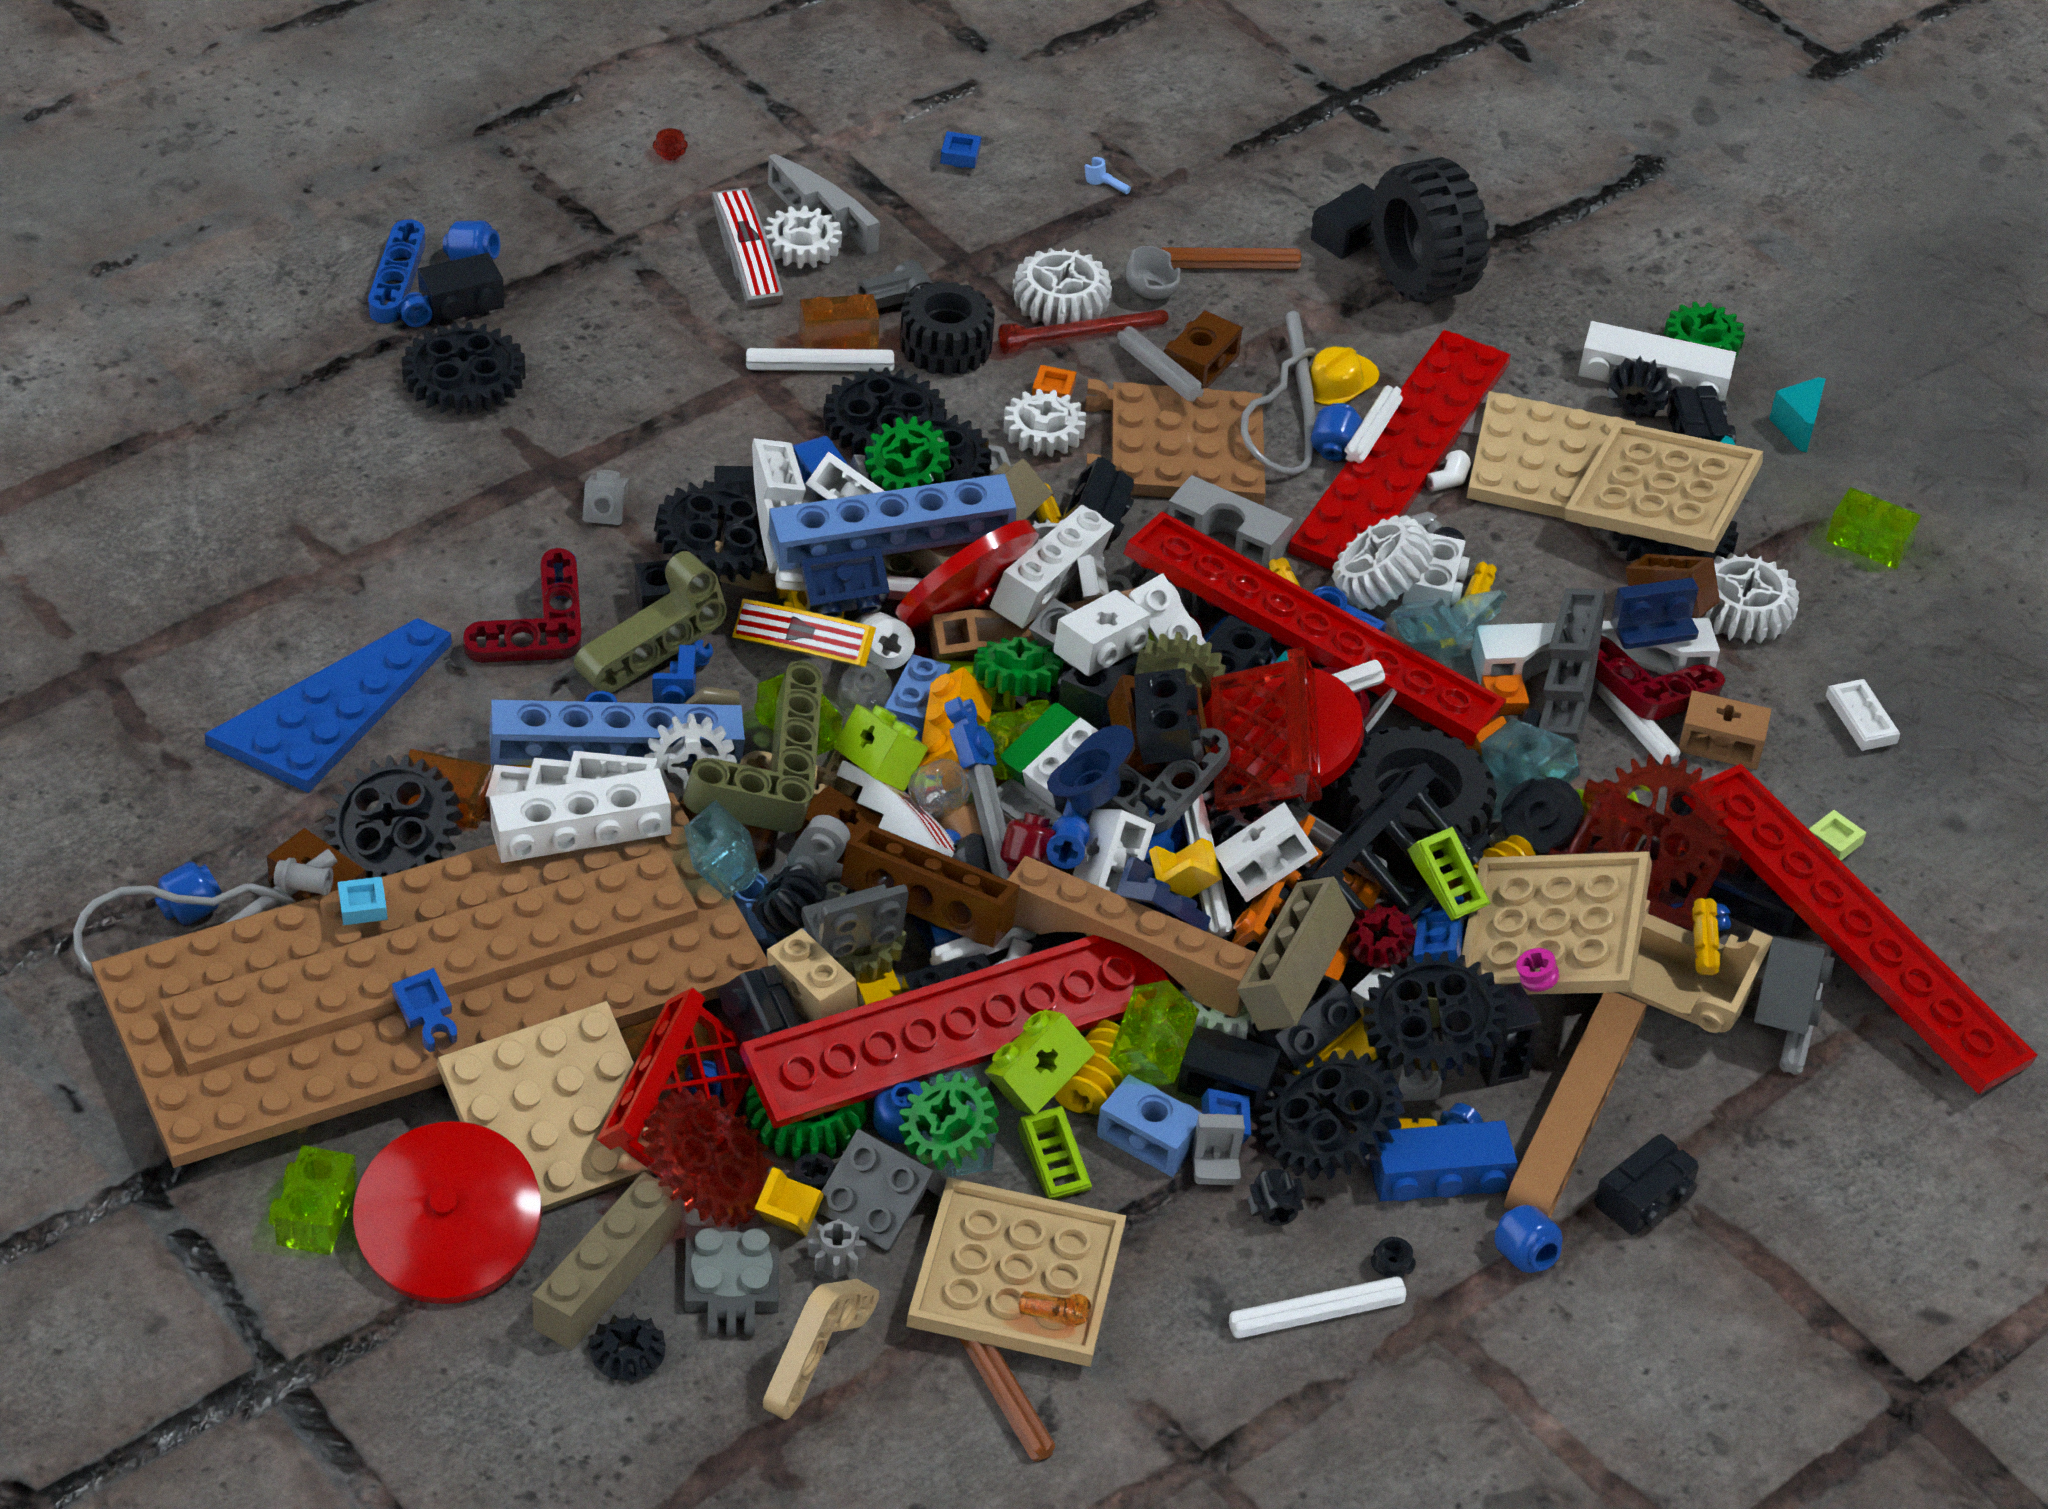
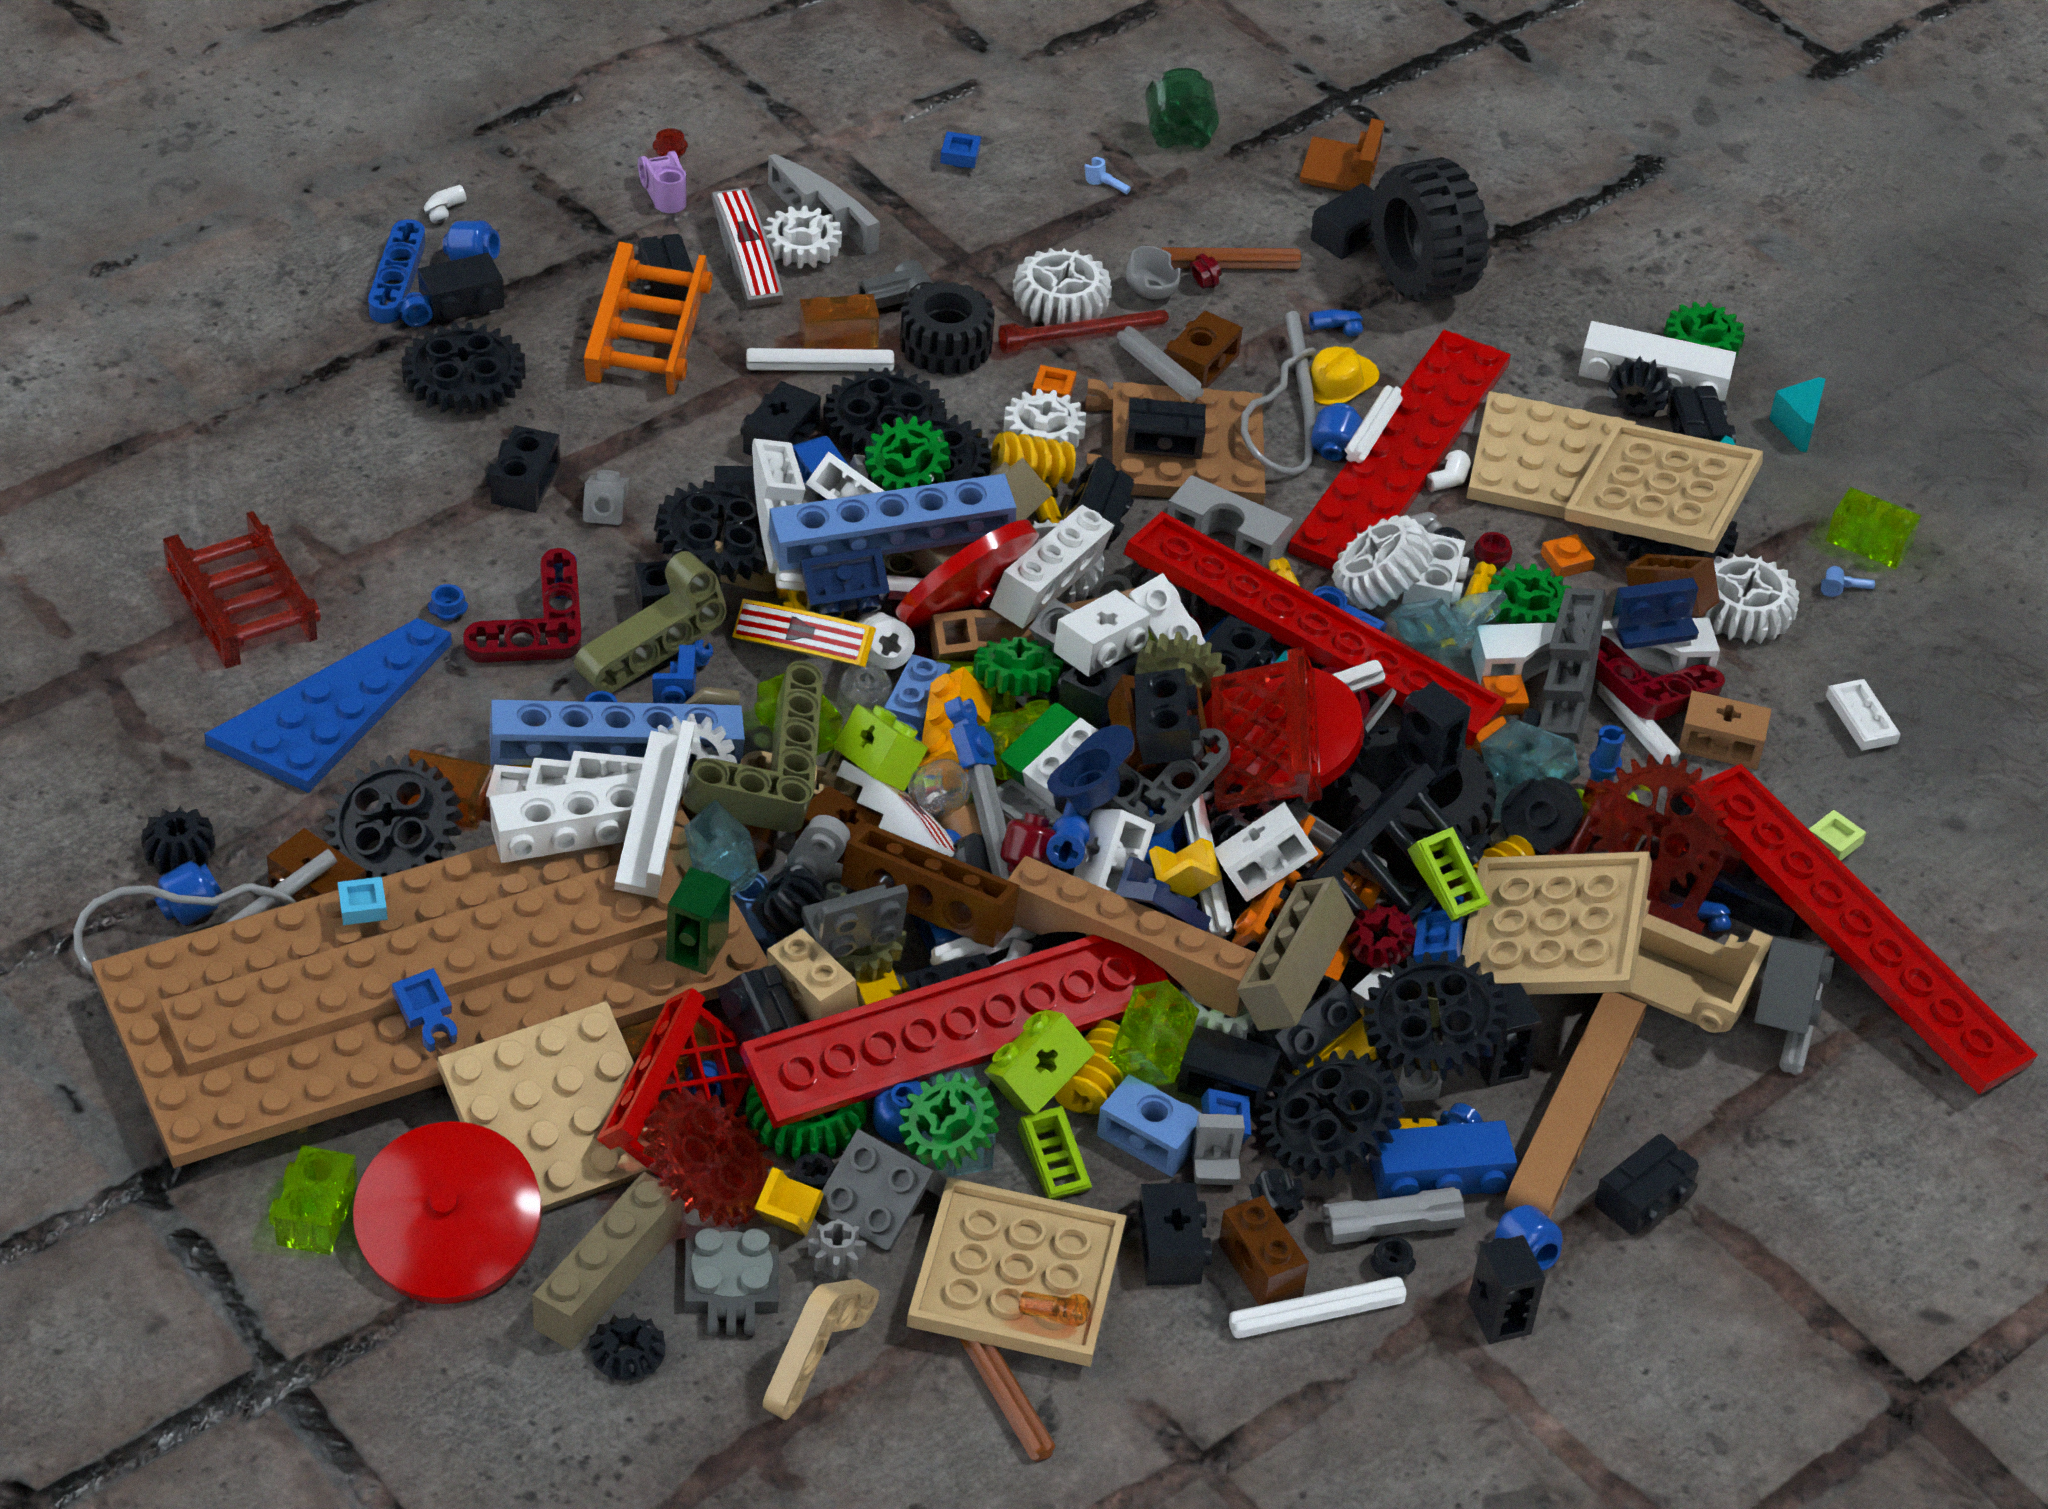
(177, 839): none -> black gear
(214, 612): none -> clear red fence
(302, 877): light grey pin -> none
(444, 199): none -> white arm
(447, 602): none -> blue plate
(524, 468): none -> black brick
(618, 298): none -> orange fence
(654, 811): none -> white fence
(664, 181): none -> lavender piece
(665, 253): none -> black brick
(698, 920): none -> dark green brick
(782, 416): none -> black brick
(1046, 457): none -> yellow piece
(1092, 577): white tile -> none
(1165, 428): none -> black brick
(1172, 1234): none -> black brick
(1182, 109): none -> clear green brick
(1205, 271): none -> dark red plate
(1263, 1252): none -> reddish brown brick
(1335, 318): none -> blue arm
(1343, 164): none -> dark orange bracket
(1364, 1219): none -> light grey axle
(1433, 730): none -> black brick
(1493, 549): none -> dark red plate
(1506, 1289): none -> black brick
(1530, 594): none -> green gear
(1534, 959): dark pink bush -> none
(1567, 555): none -> orange plate
(1607, 754): none -> blue pin
(1706, 936): yellow axle -> none
(1836, 581): none -> medium blue hand

